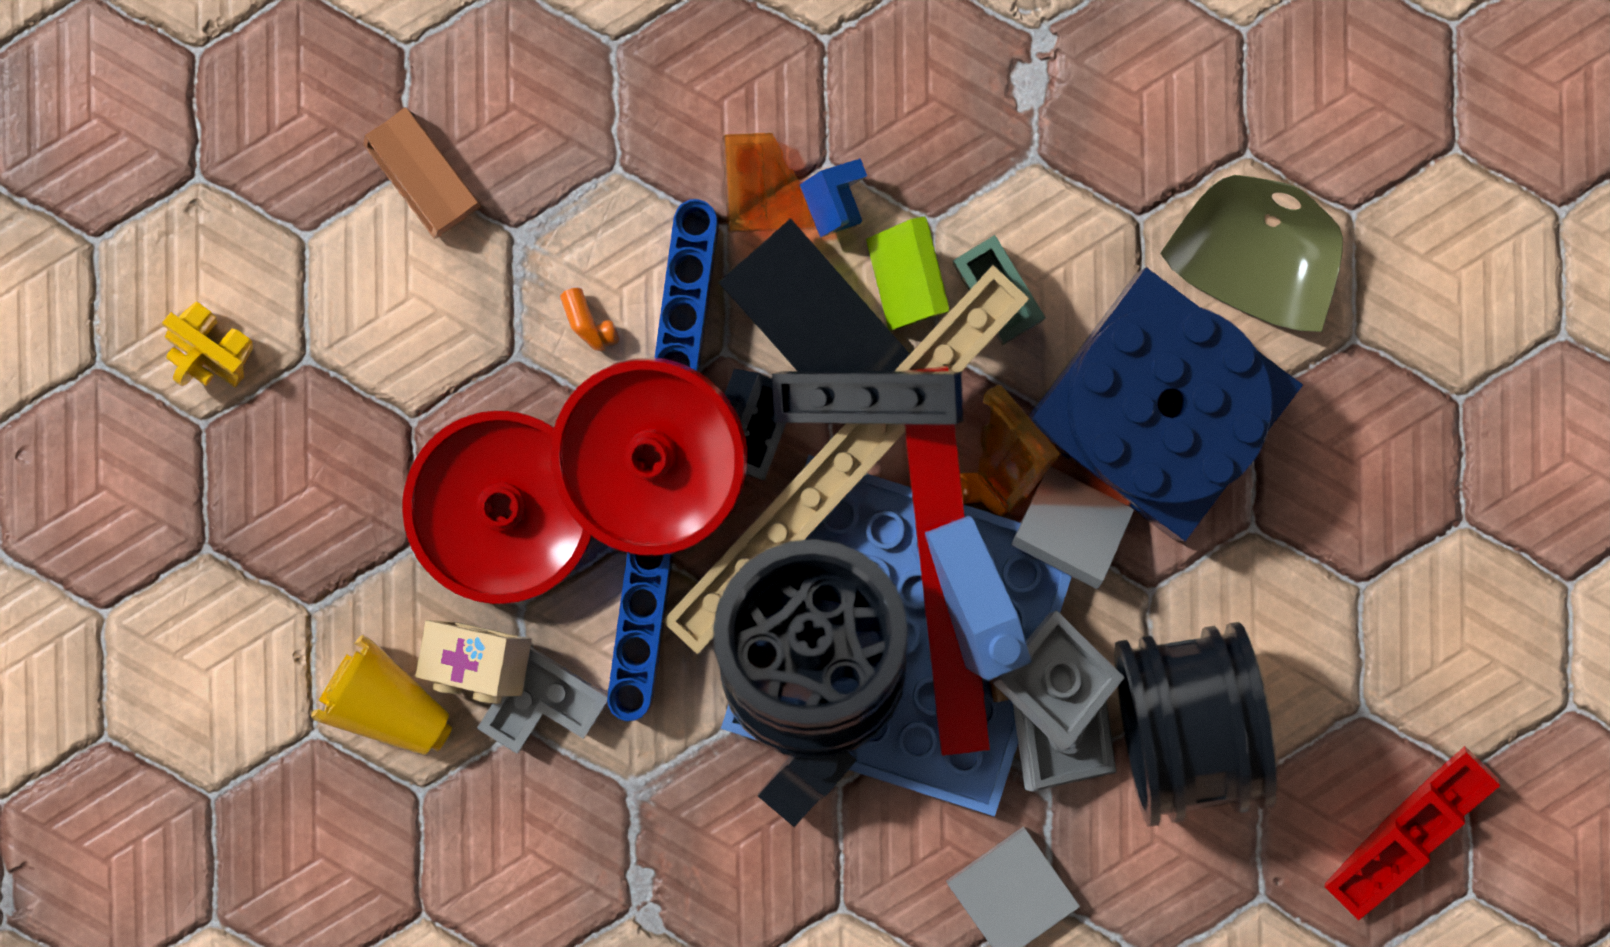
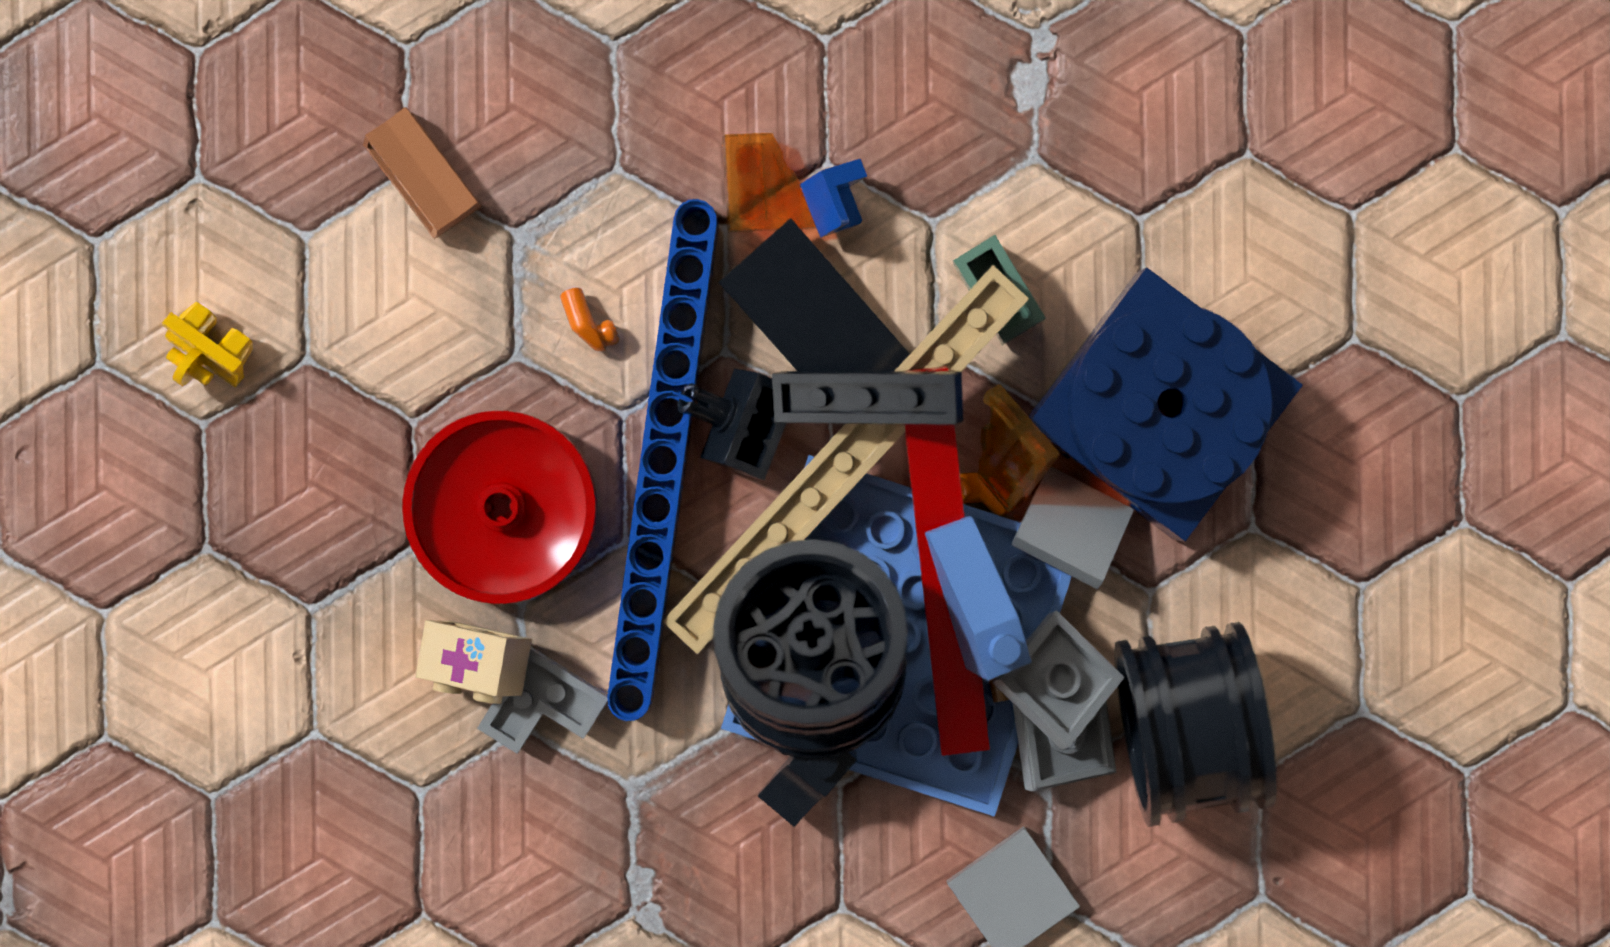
(382, 702): yellow cone -> none
(648, 456): red dish -> none
(907, 273): lime tile -> none
(1260, 269): olive piece -> none
(1411, 832): red slope -> none

